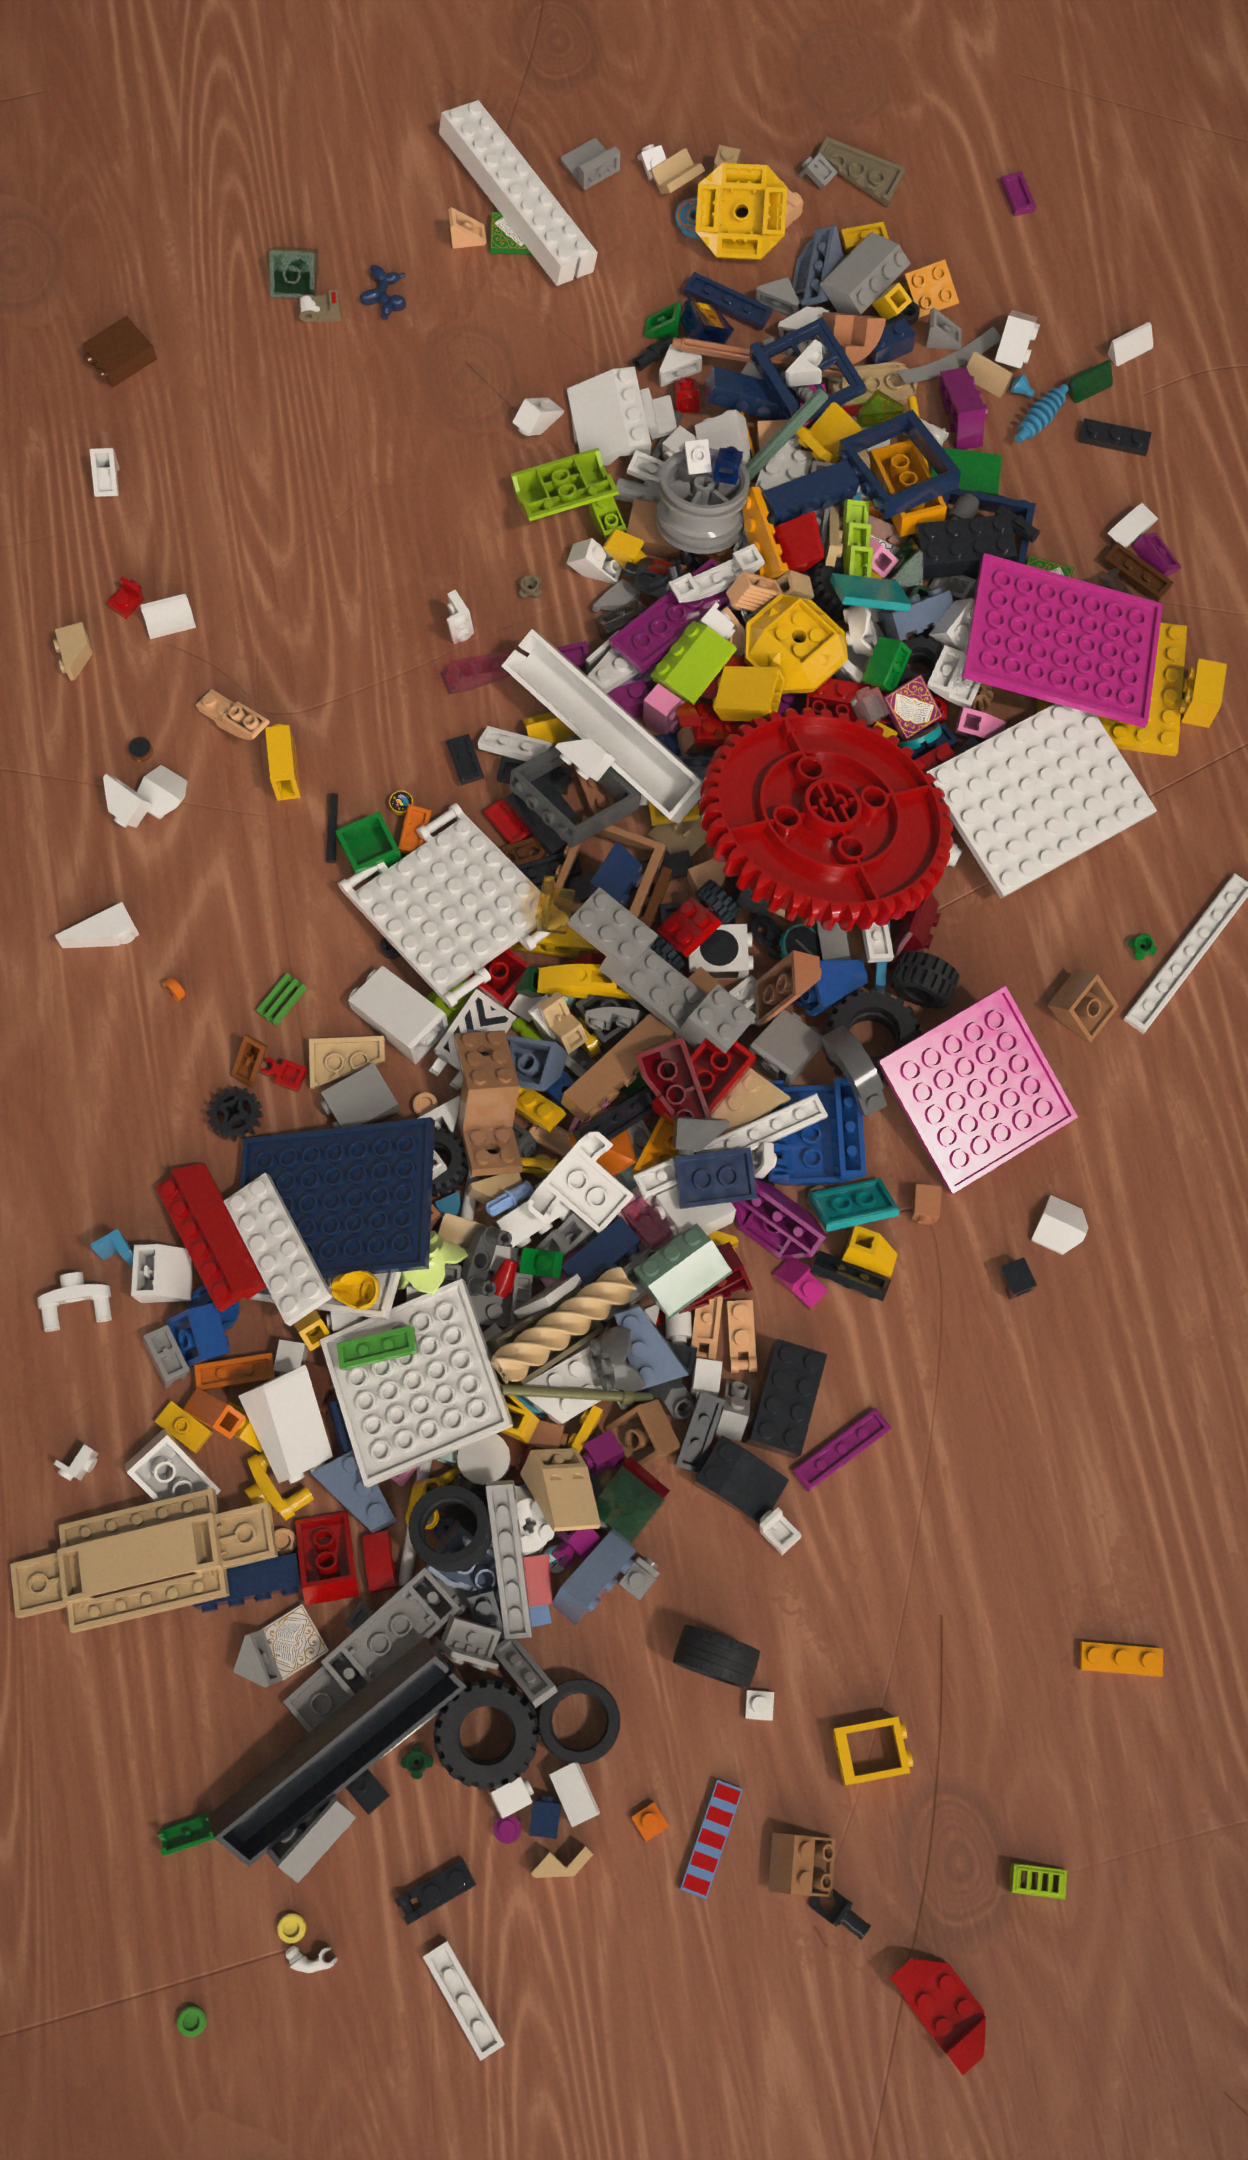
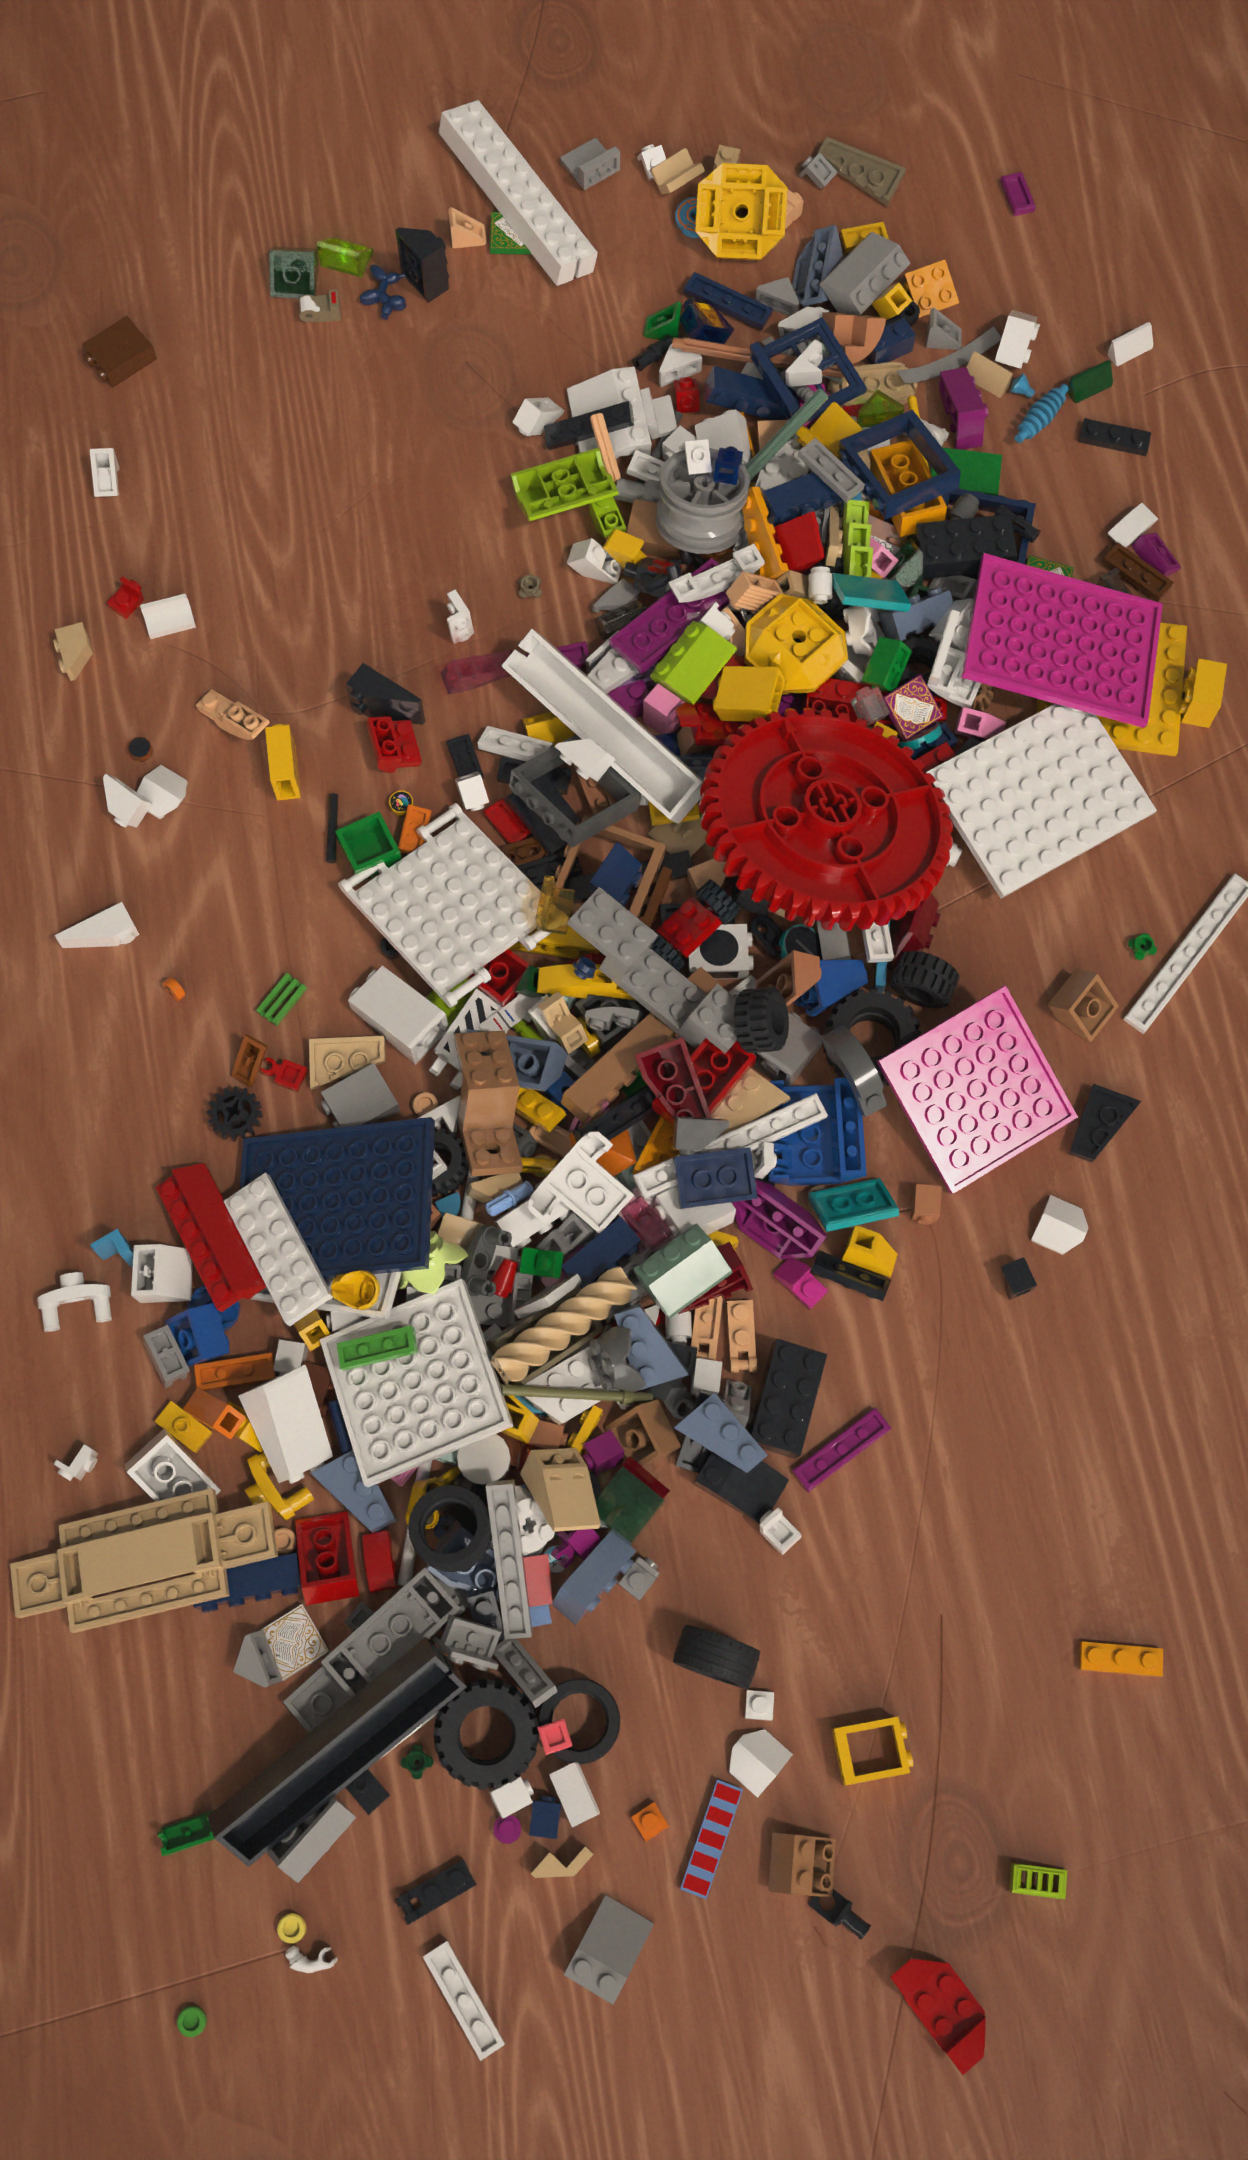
(344, 256): none -> clear neon green slope
(380, 697): none -> black slope
(393, 743): none -> red brick
(423, 261): none -> black slope
(472, 791): none -> white brick
(505, 1017): none -> white sticker
(555, 1736): none -> coral tile
(580, 427): none -> black plate
(584, 968): none -> dark blue plate
(605, 446): none -> light nougat axle
(609, 1949): none -> light grey slope
(722, 1433): none -> sand blue wedge
(757, 1760): none -> white slope
(761, 1020): none -> black tyre
(820, 585): none -> white brick
(831, 470): none -> light grey plate
(943, 648): none -> white tile
(1100, 1121): none -> black wing

